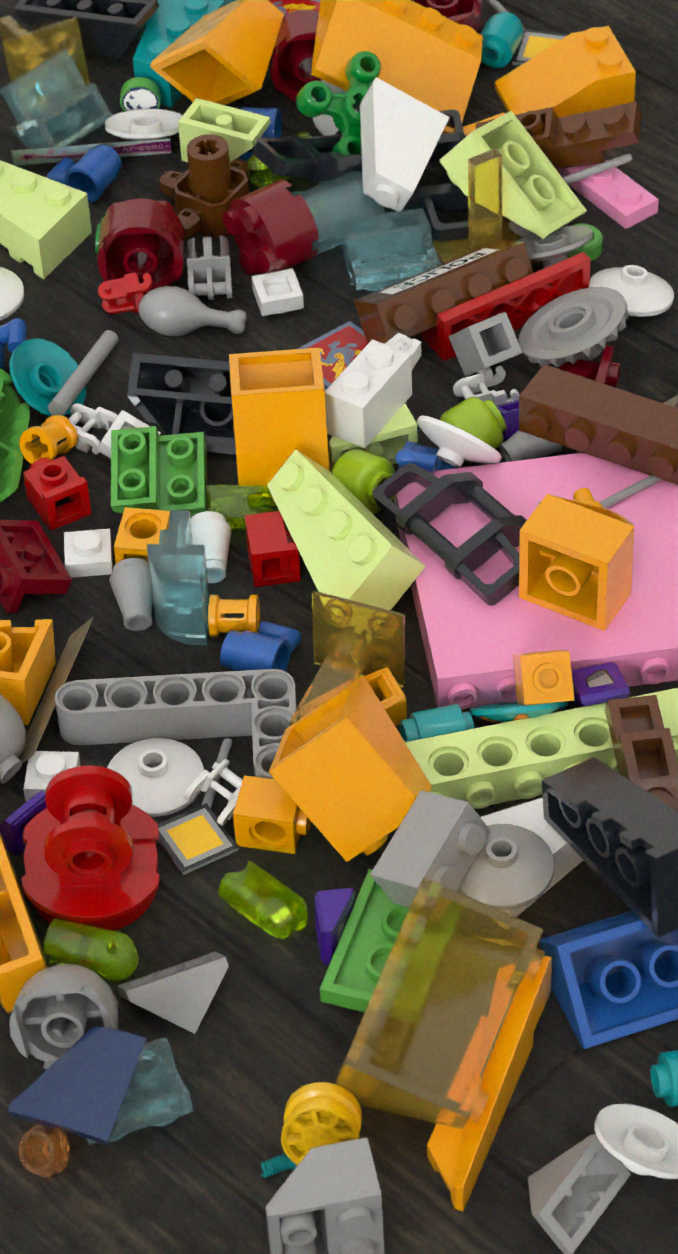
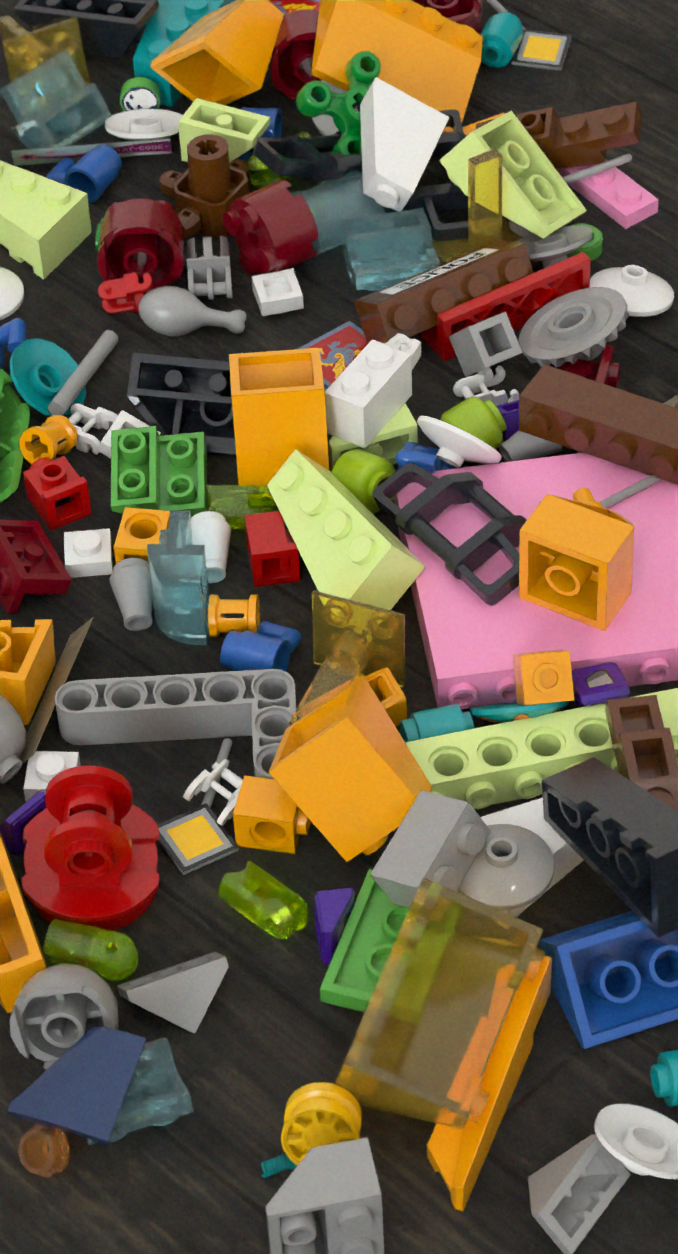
(158, 774): white dish -> none
(572, 76): light orange slope -> none

